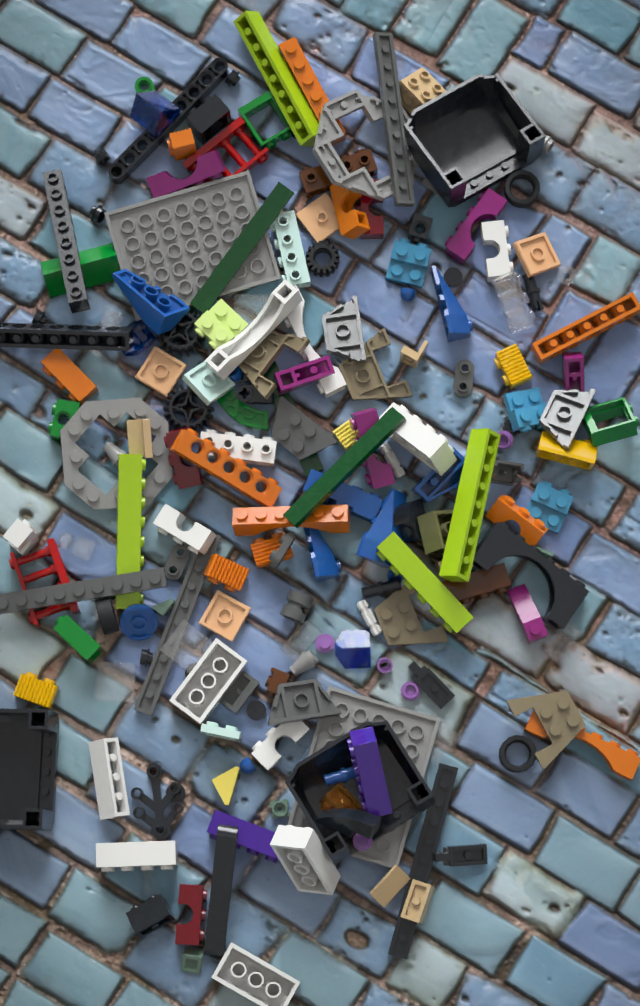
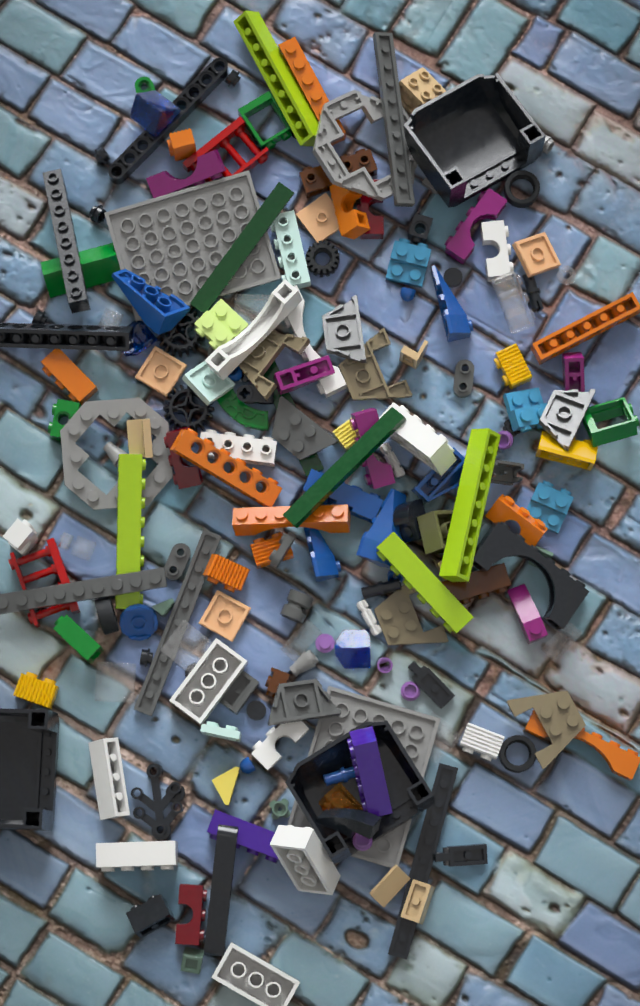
(198, 537): white arch -> none
(208, 118): black brick -> none
(481, 741): none -> white brick

